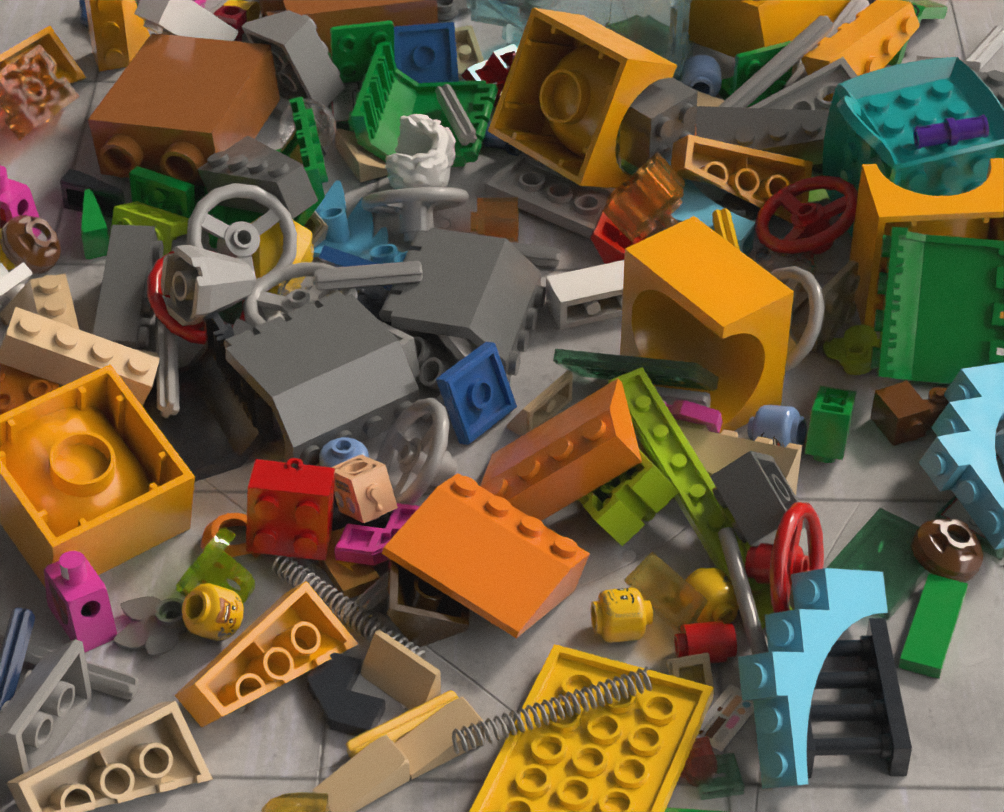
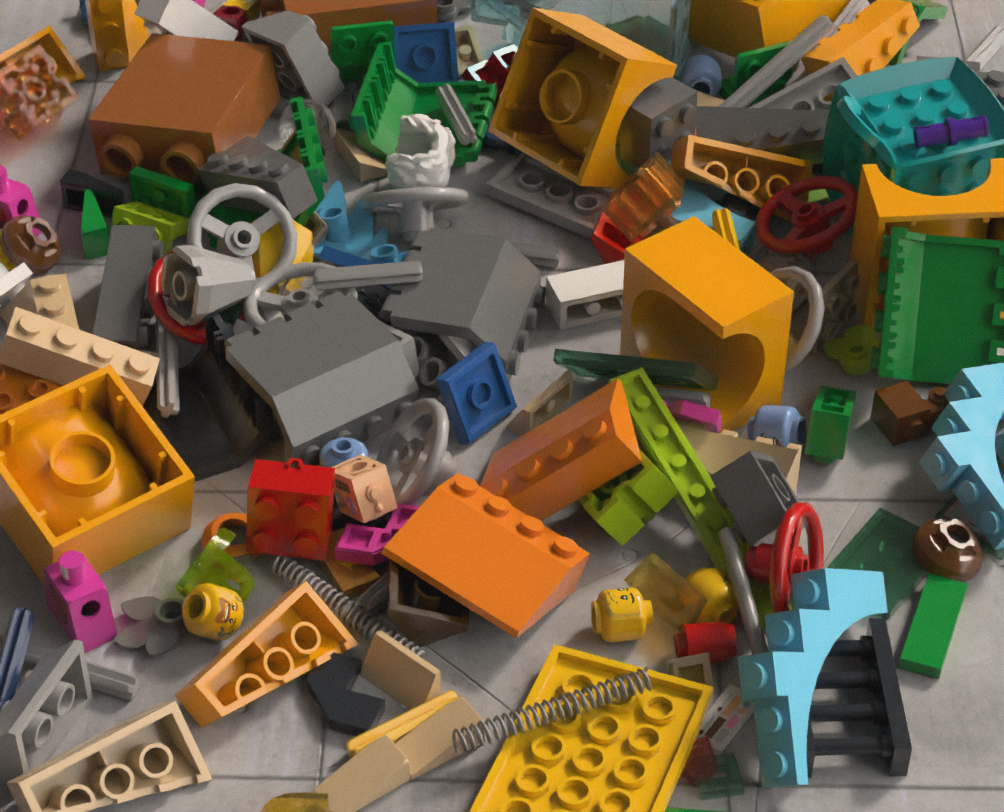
(496, 218): clear orange brick -> none

